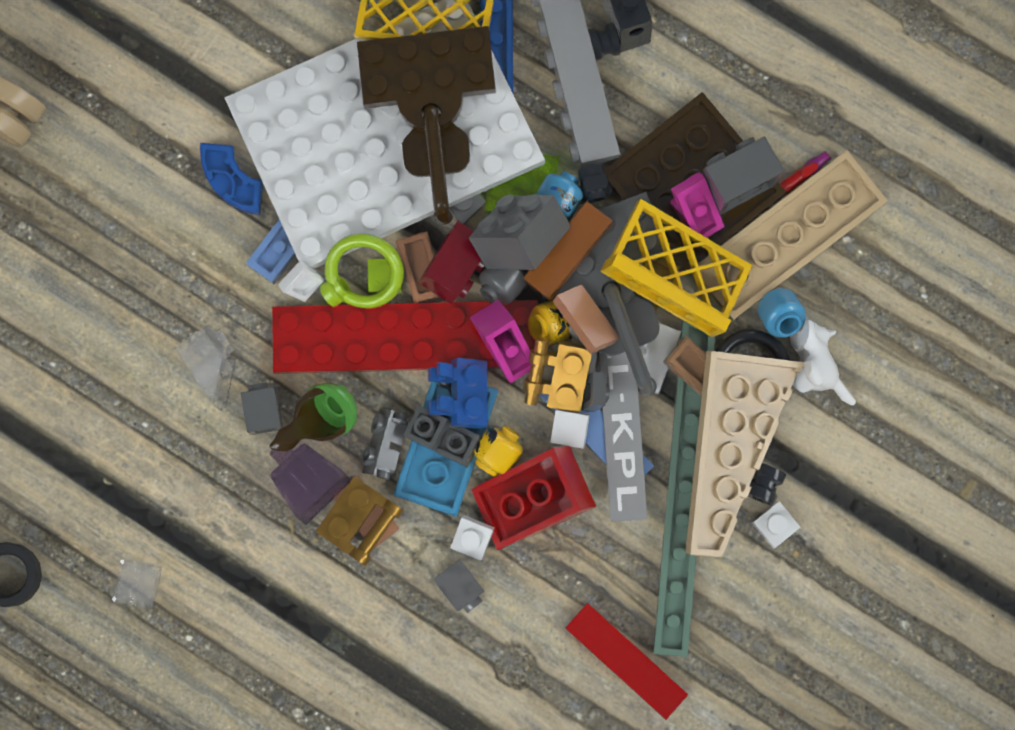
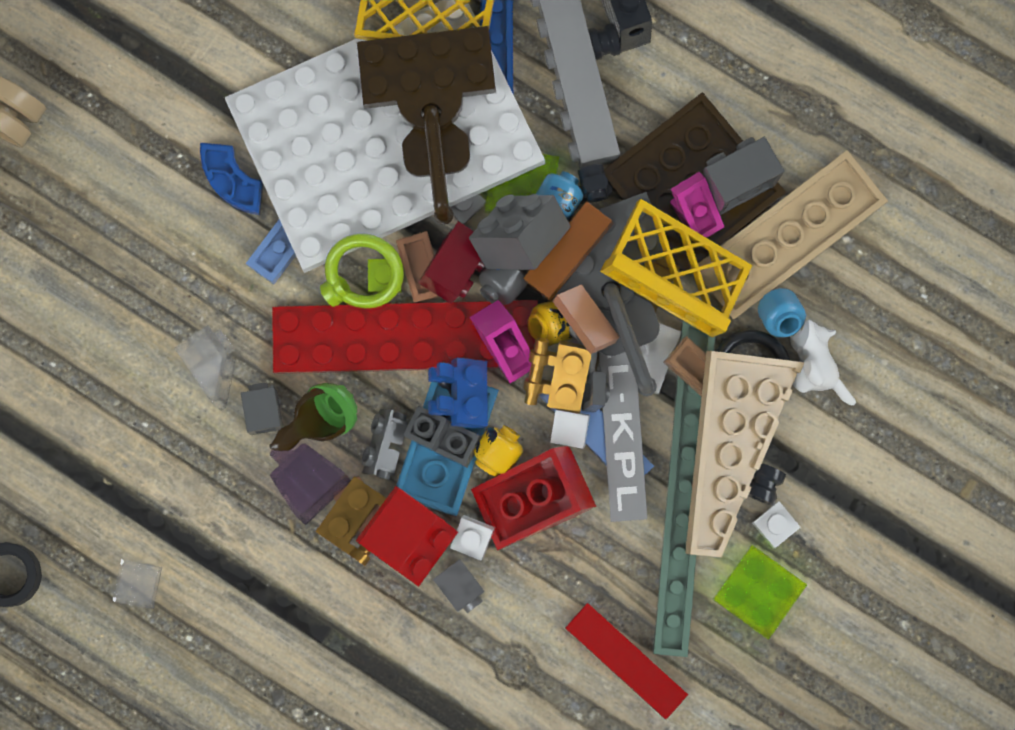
(301, 281): white tile -> none
(407, 536): none -> red slope
(759, 592): none -> clear neon green plate
(808, 169): red piece -> none

